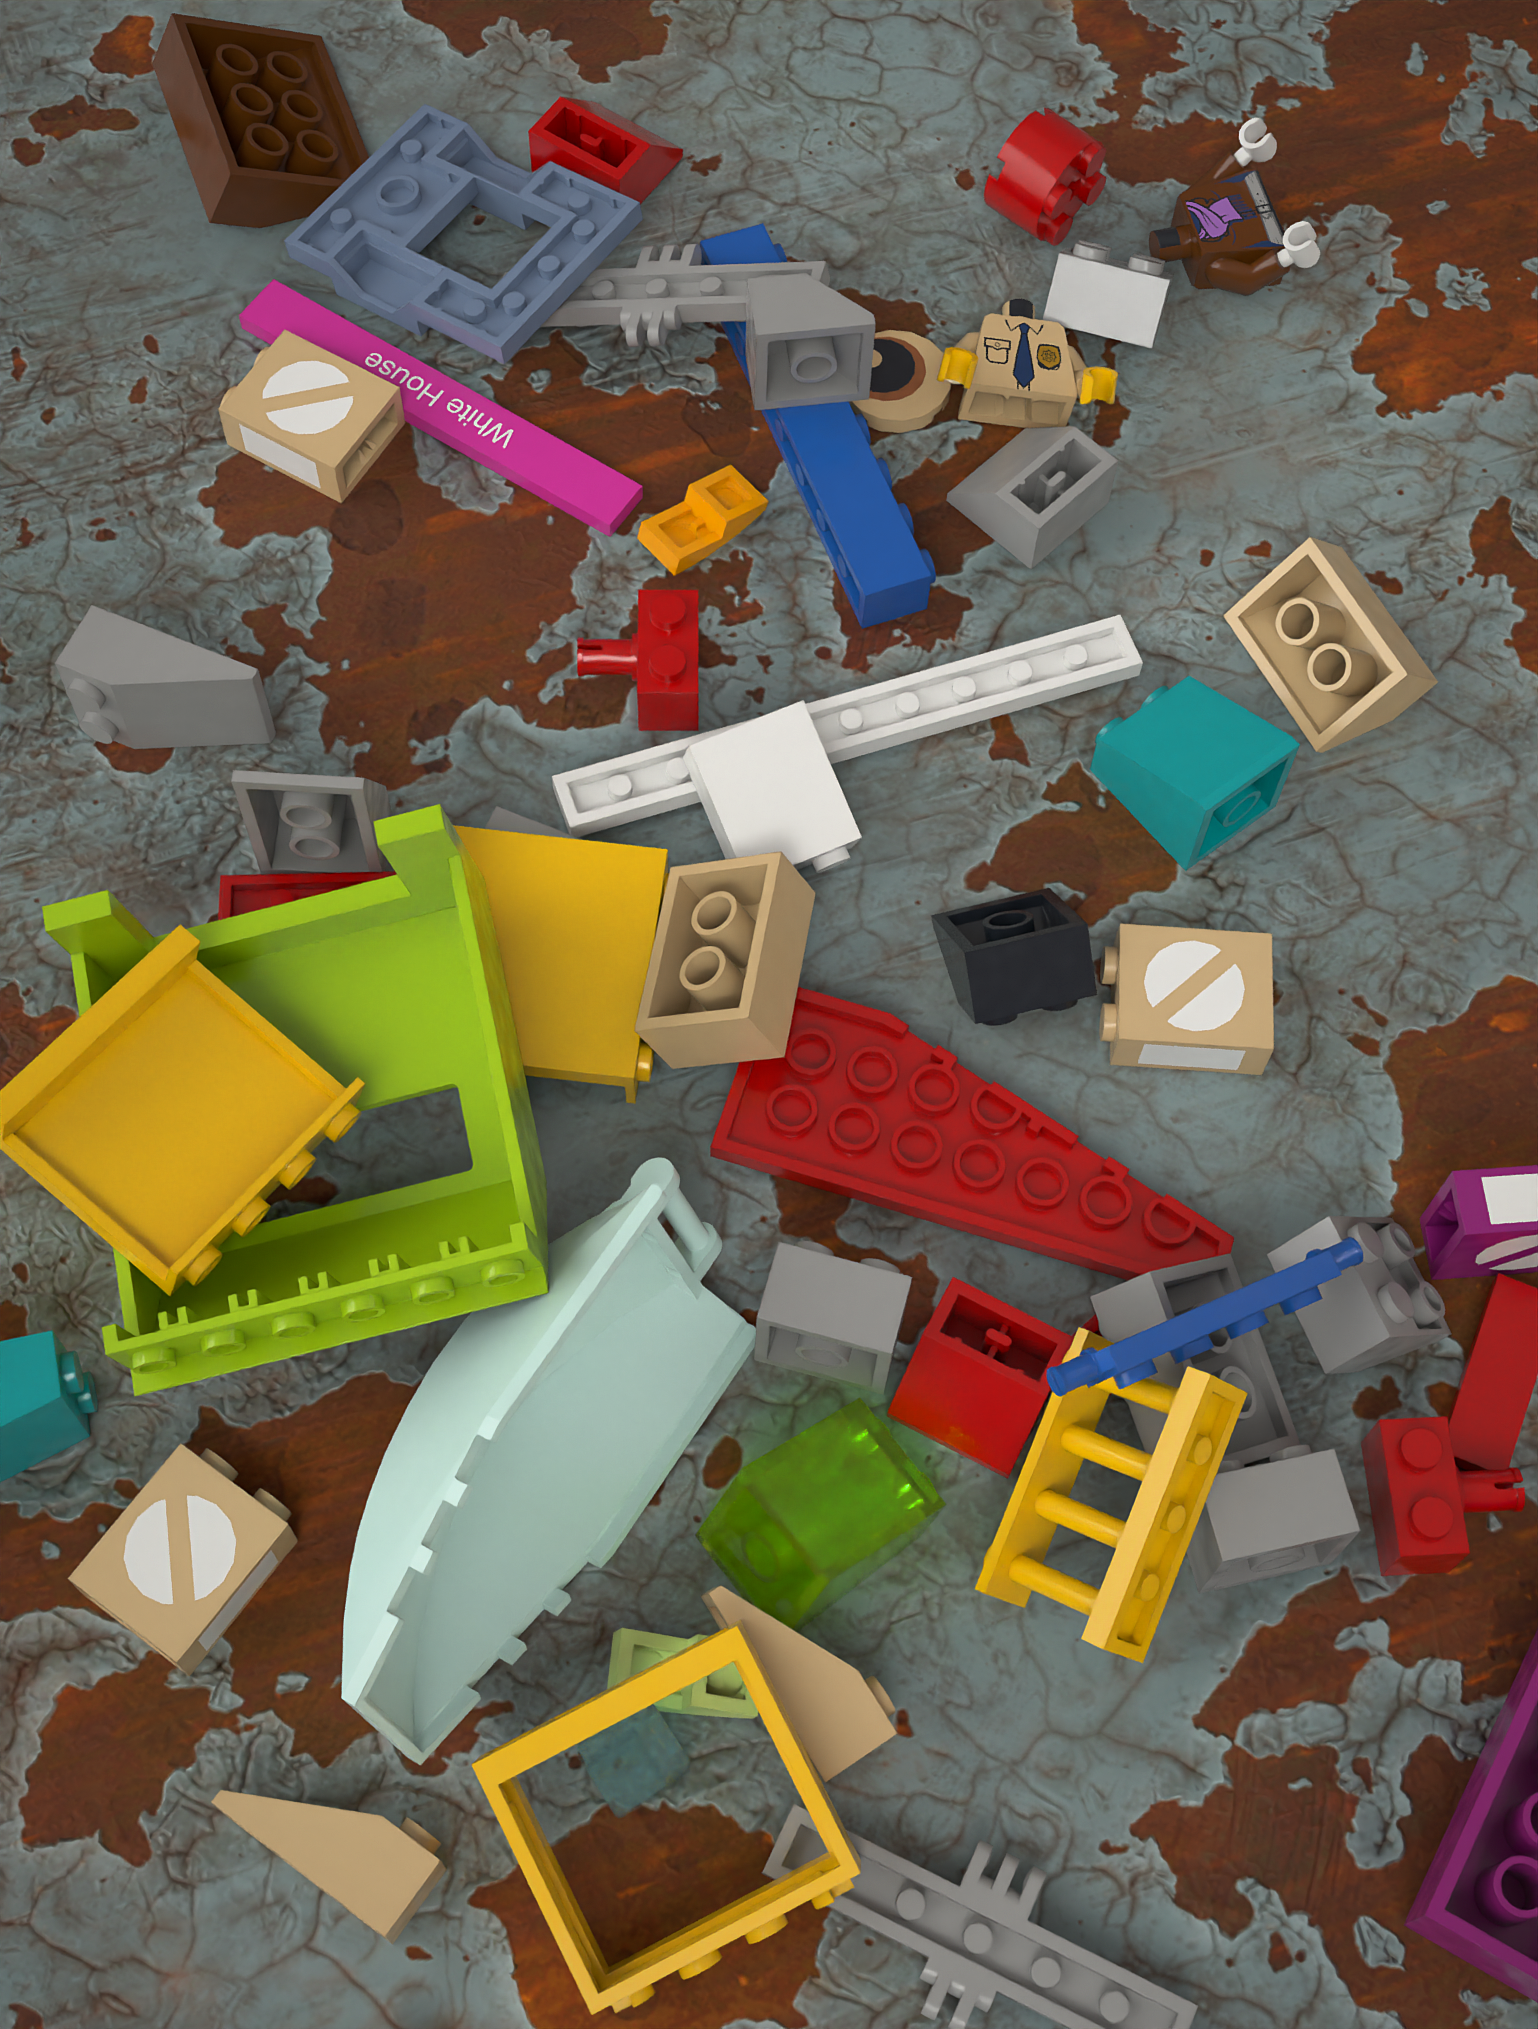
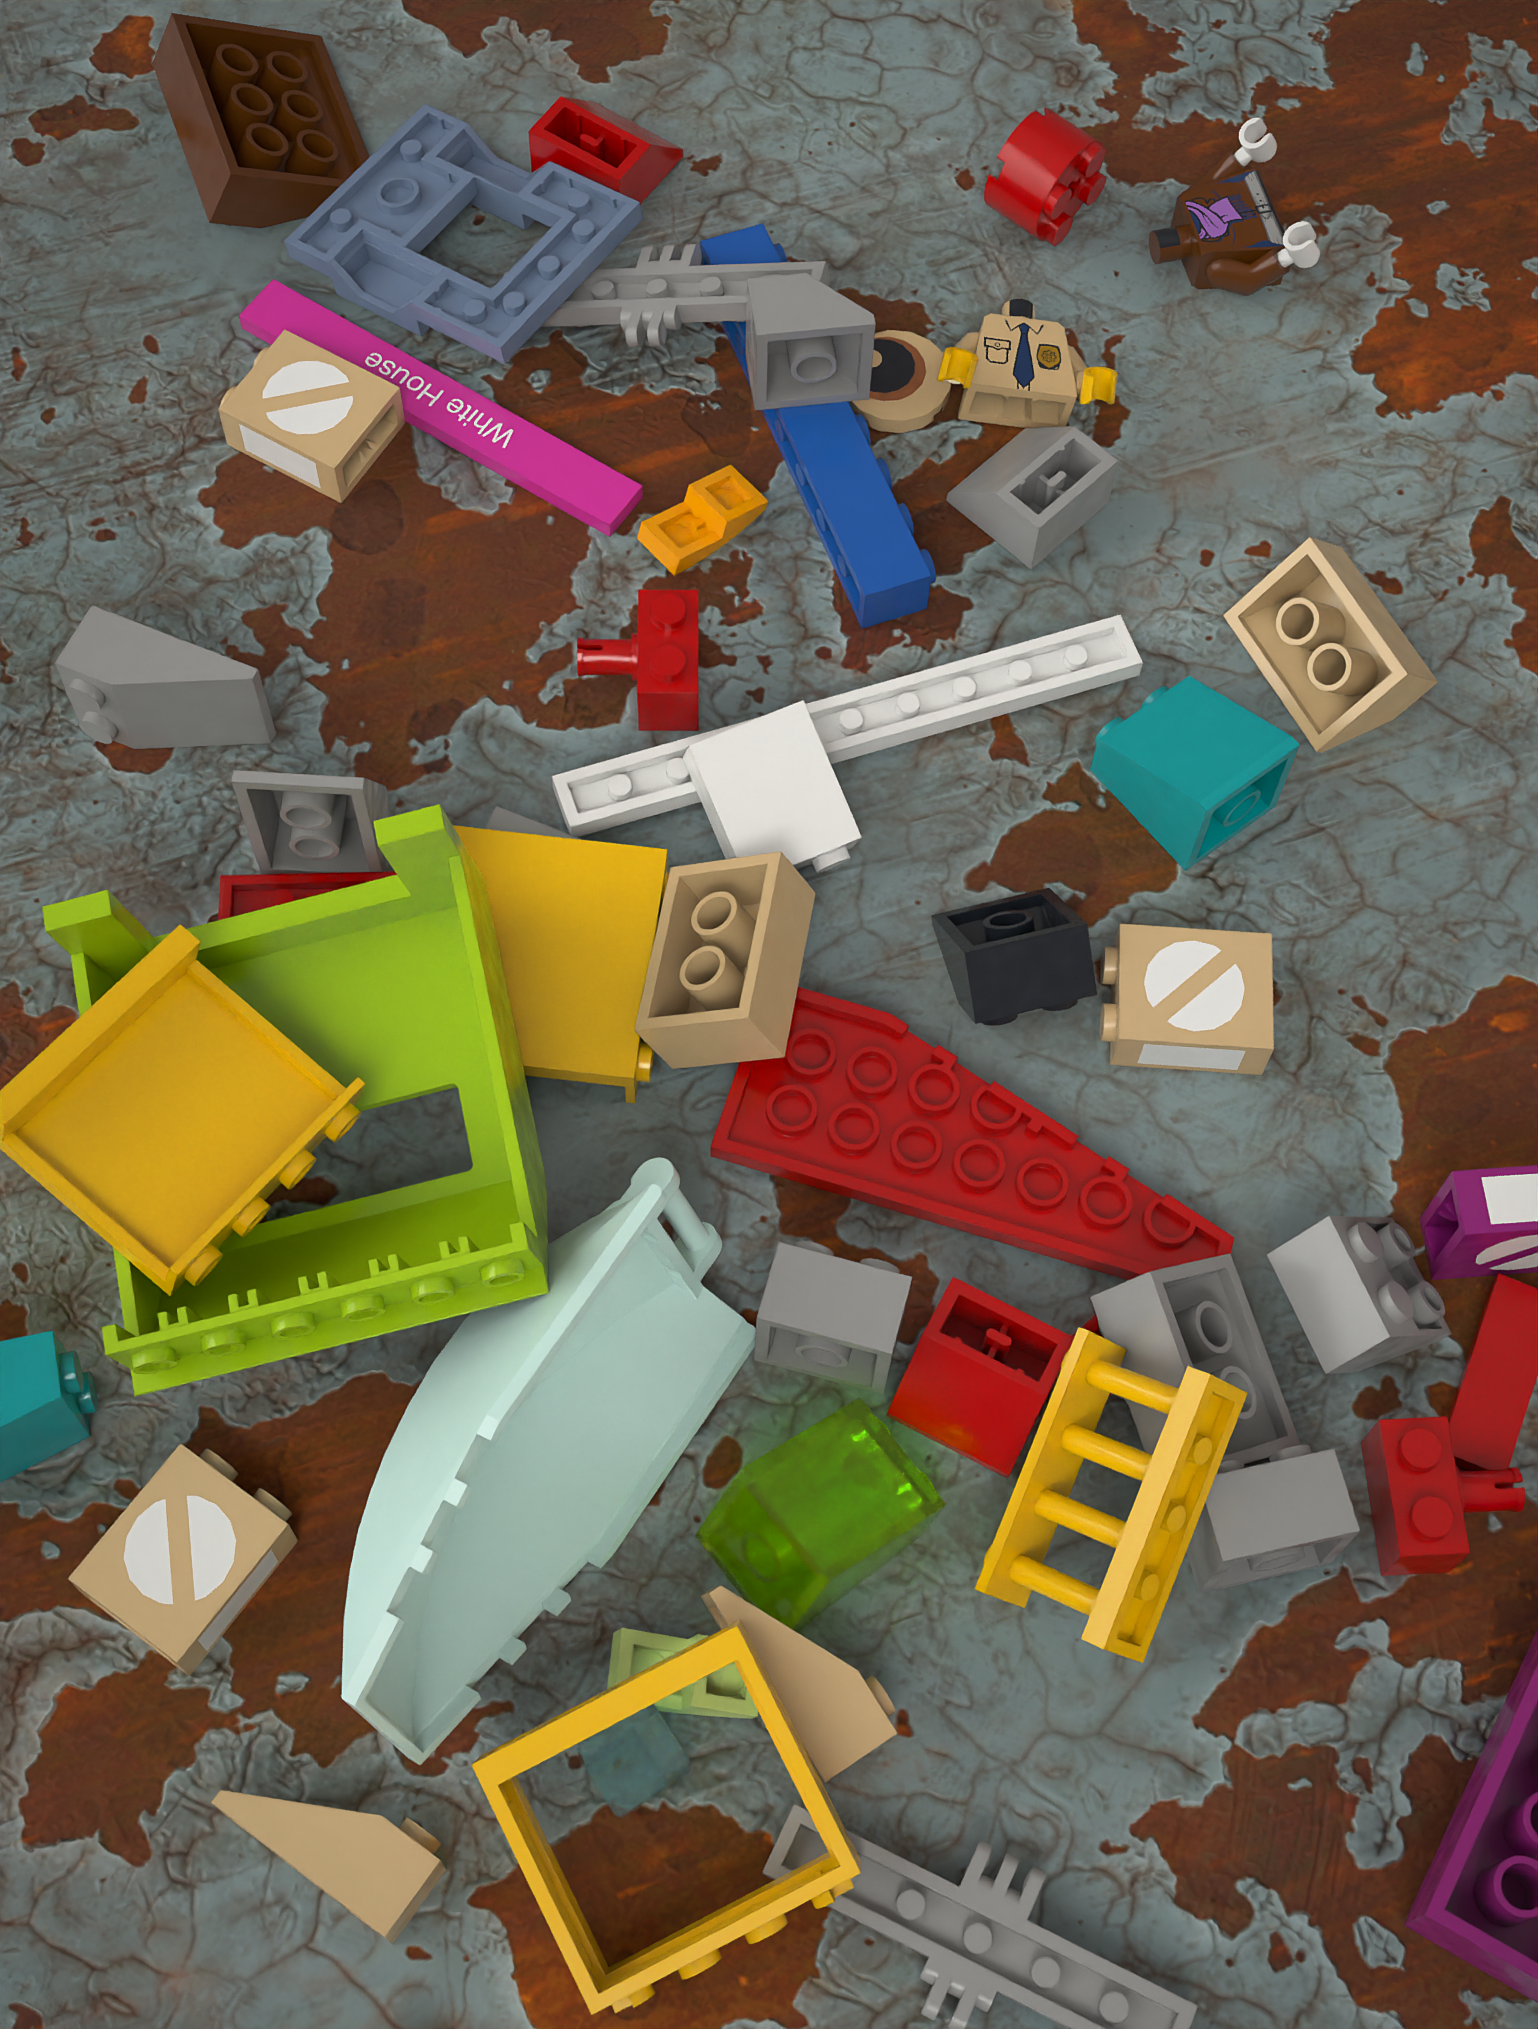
(1109, 294): slope -> none
(1188, 1333): blue plate -> none

